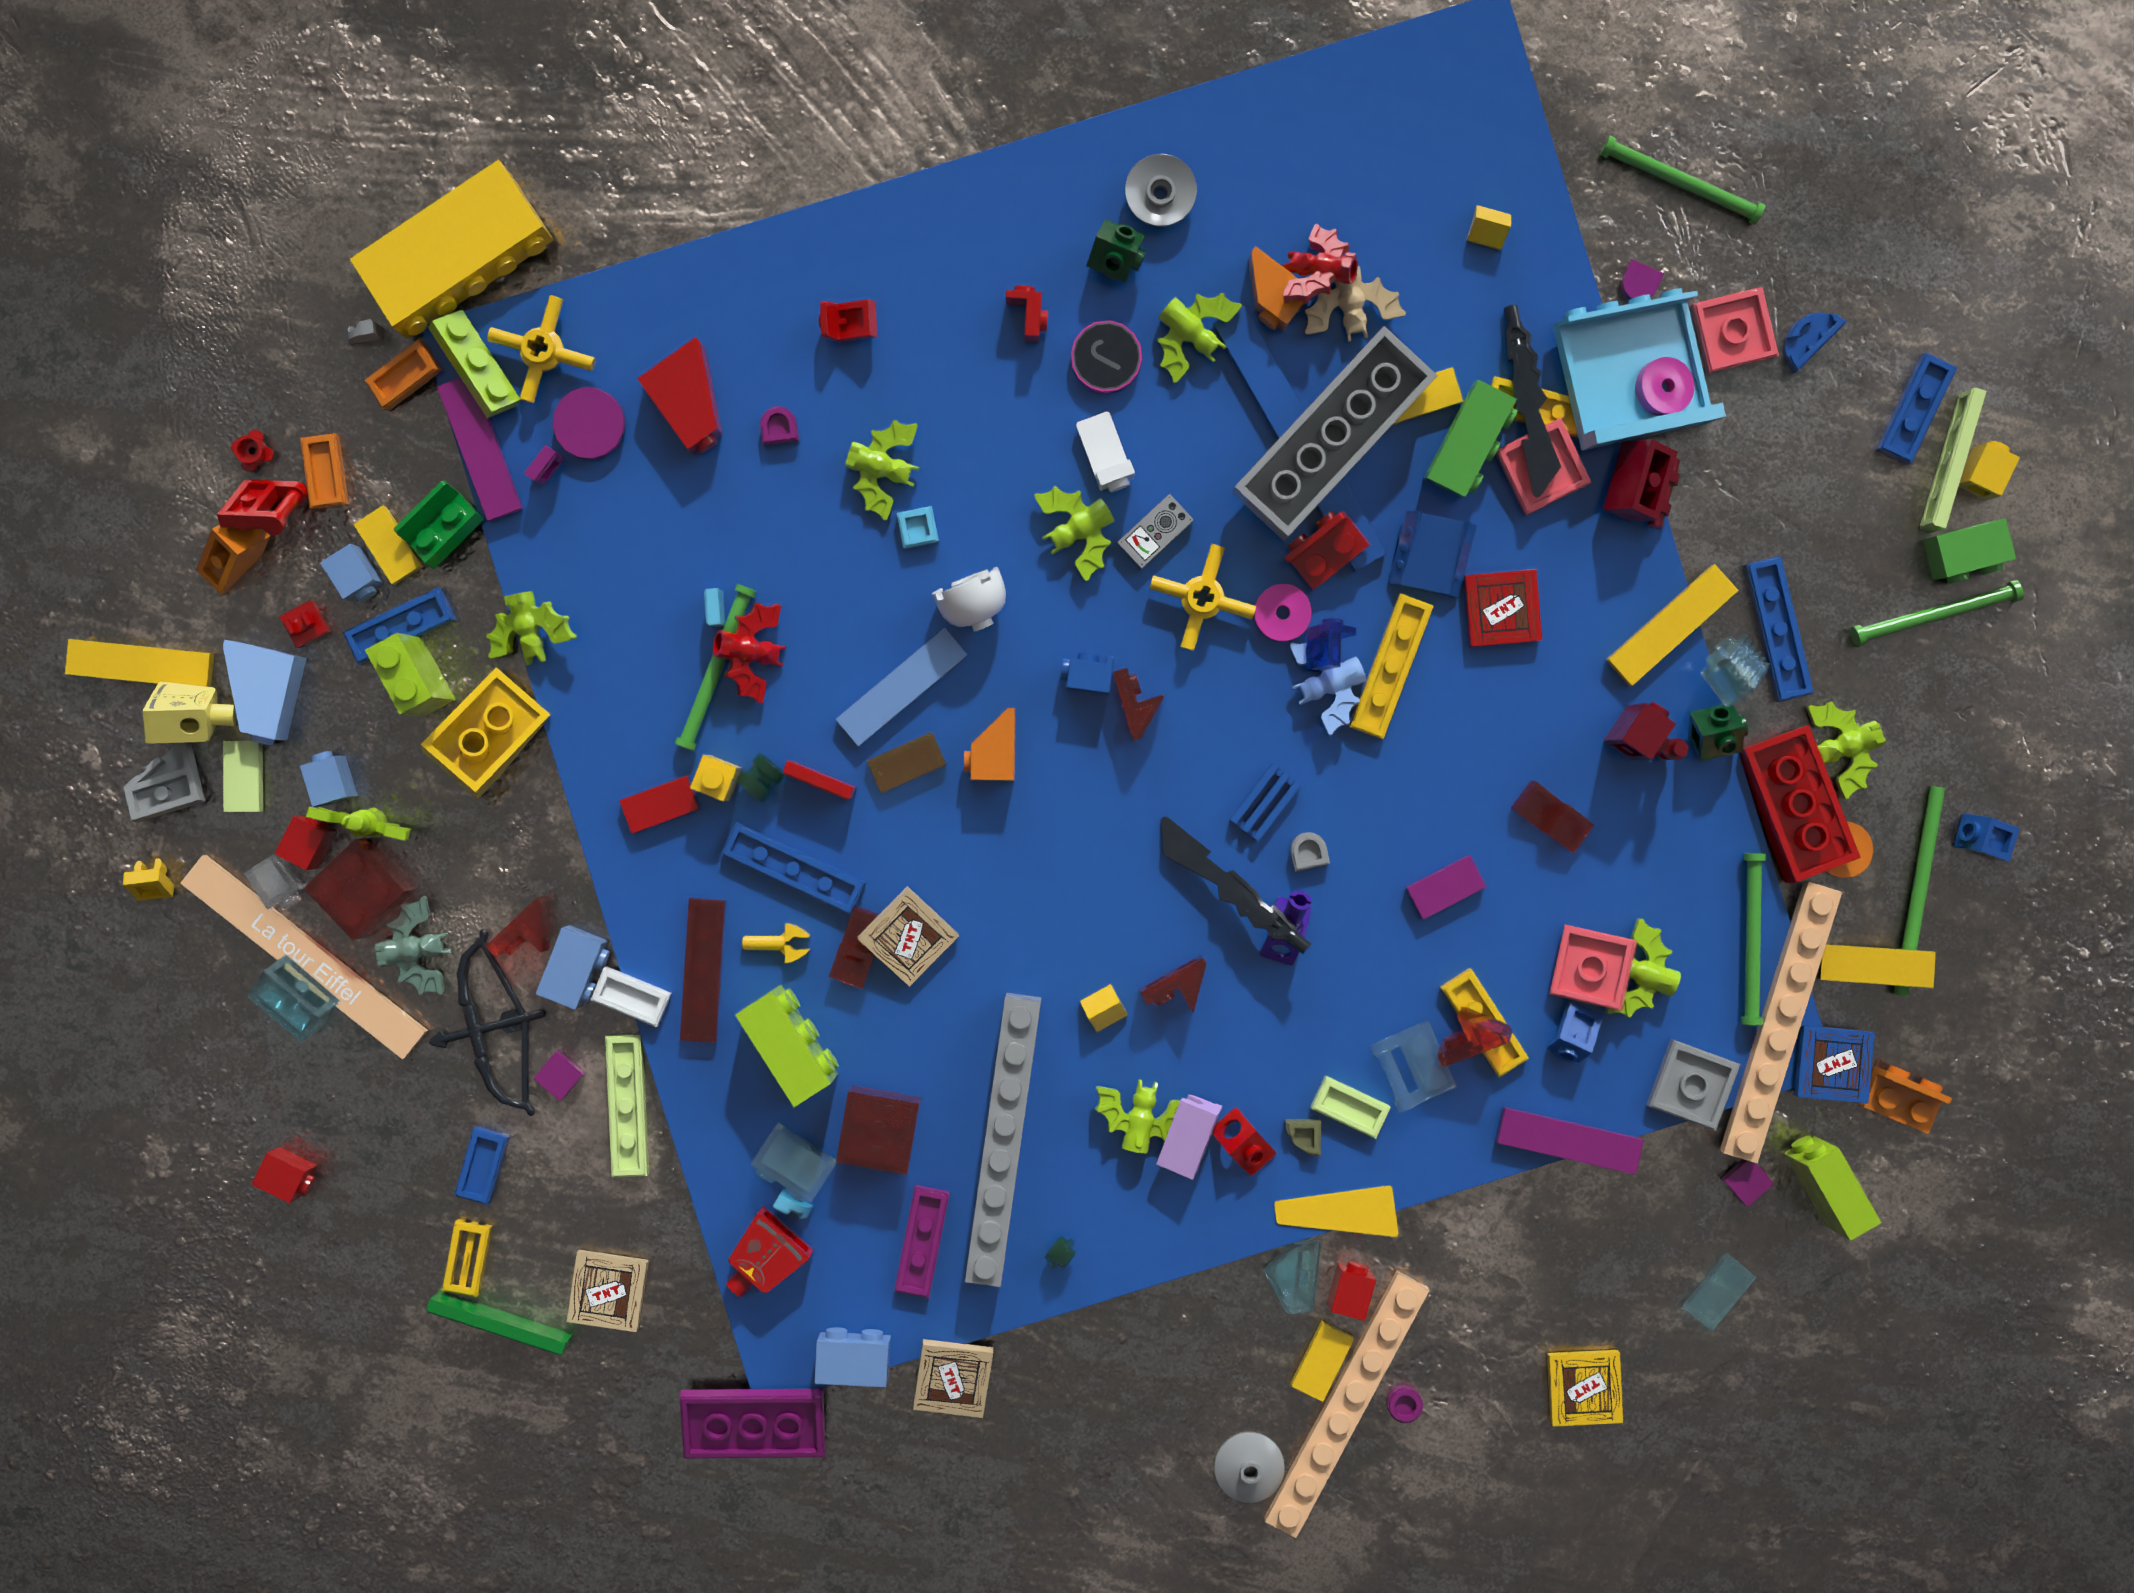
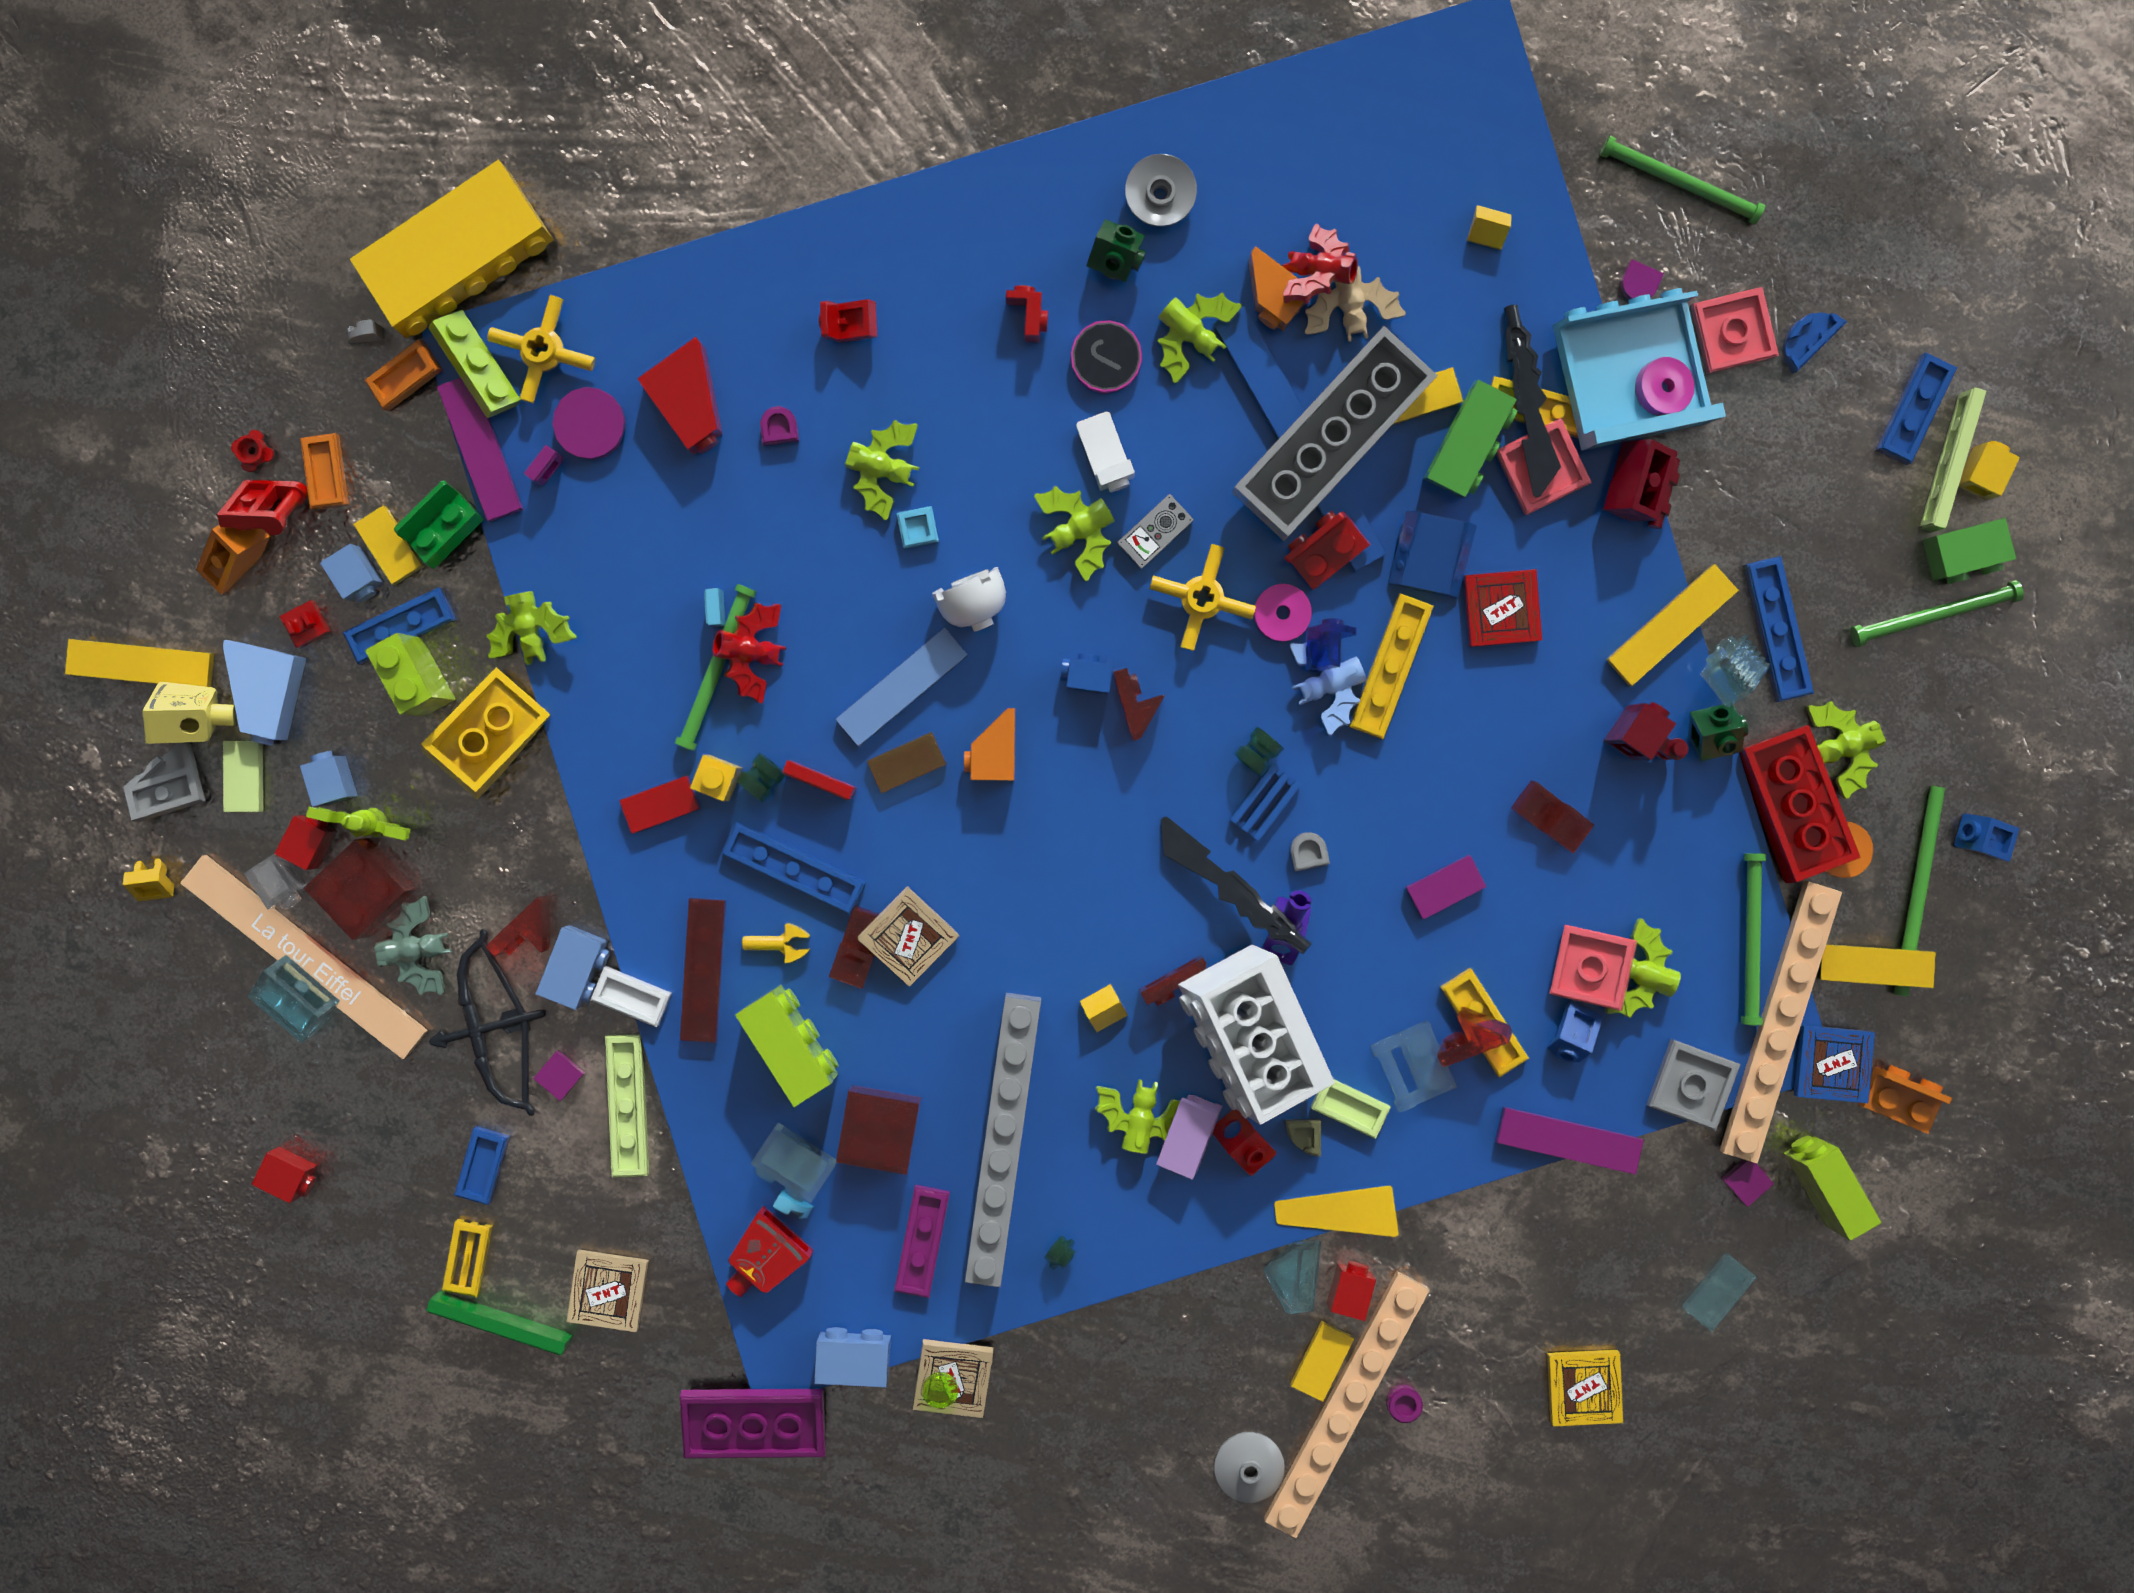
(940, 1390): none -> clear neon green piece
(1255, 1034): none -> white brick
(1264, 745): none -> clear green wheel

